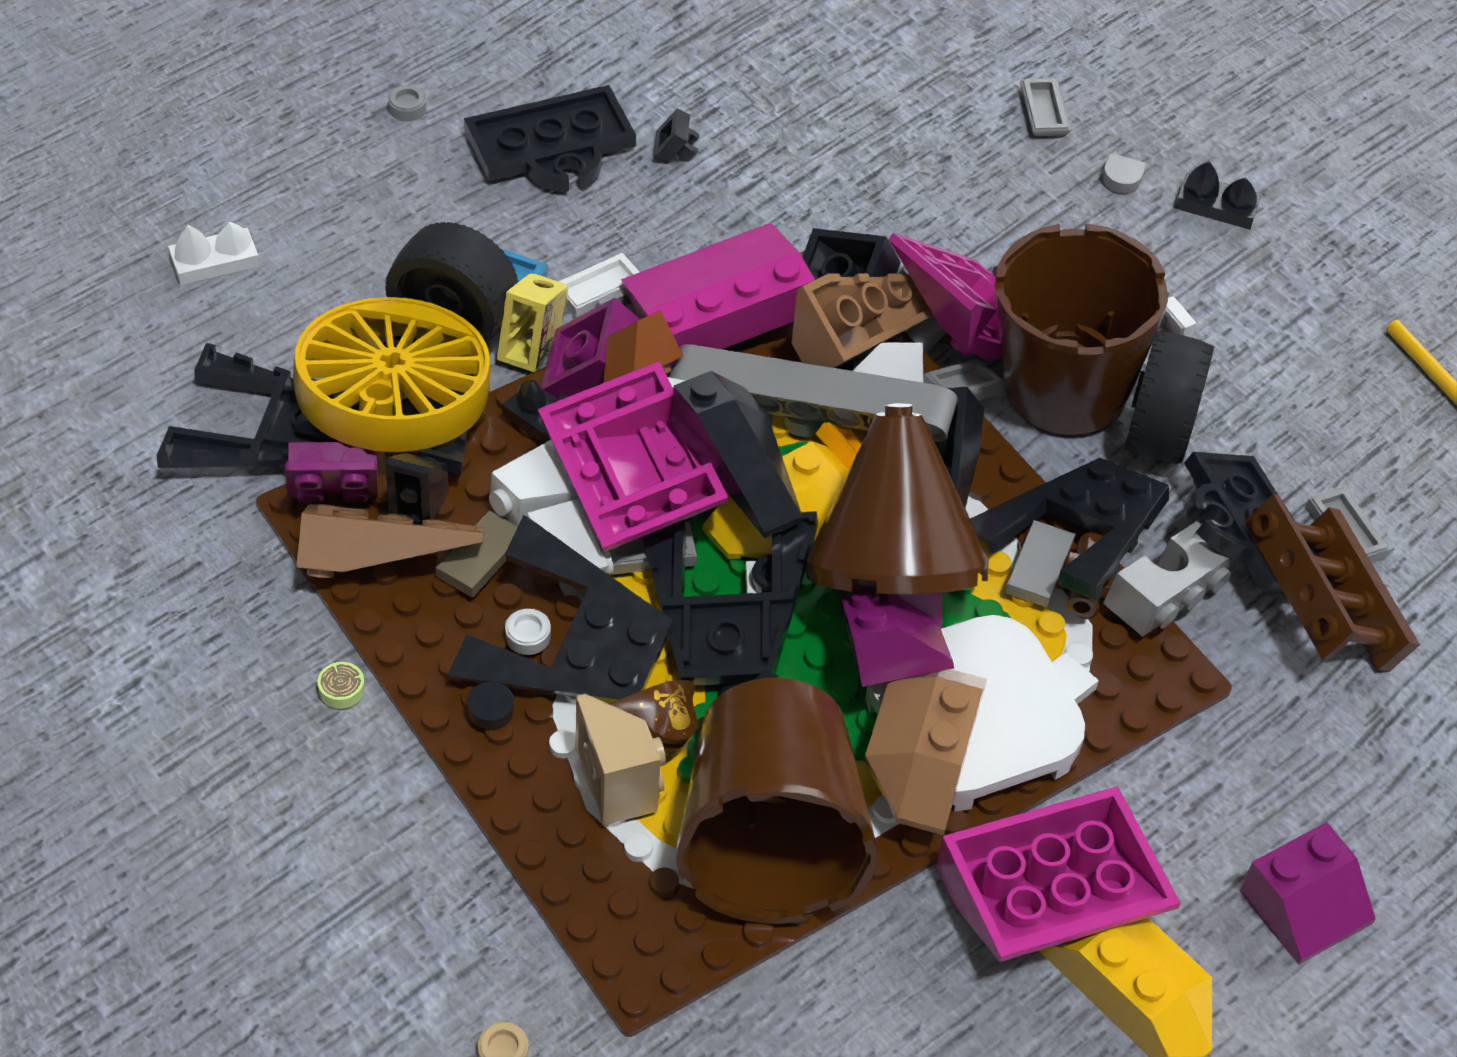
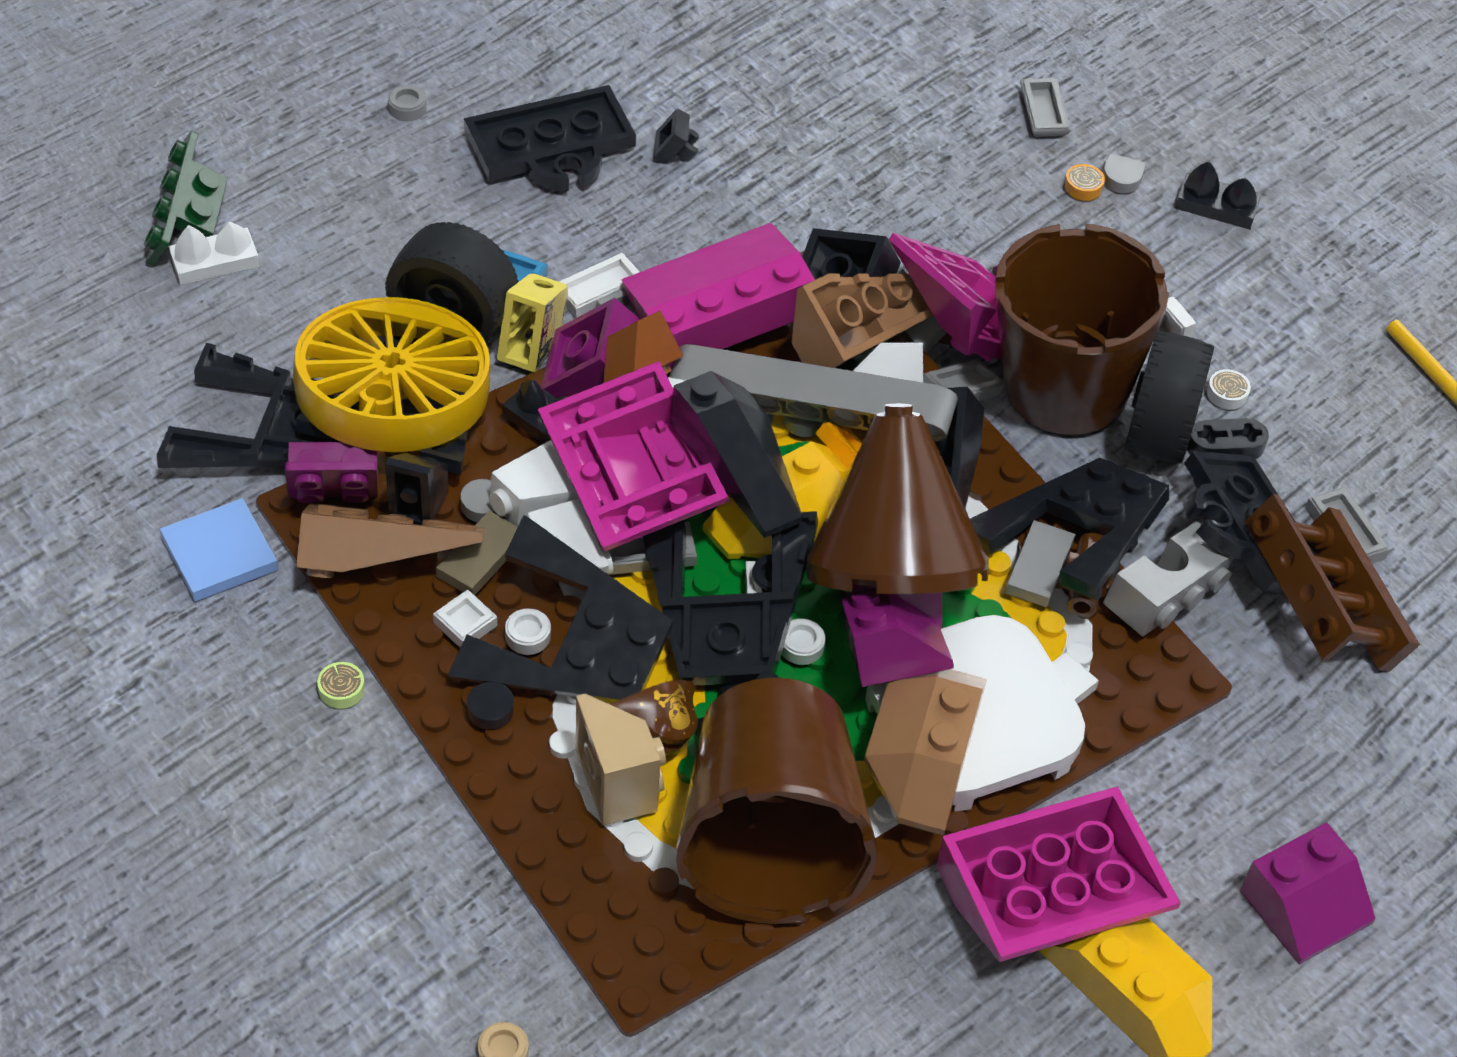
(190, 198): none -> bracket
(218, 549): none -> light blue tile
(463, 617): none -> white tile
(475, 499): none -> light grey tile
(803, 642): none -> white tile
(1084, 182): none -> tile
(1228, 389): none -> tile
(1229, 437): none -> black beam

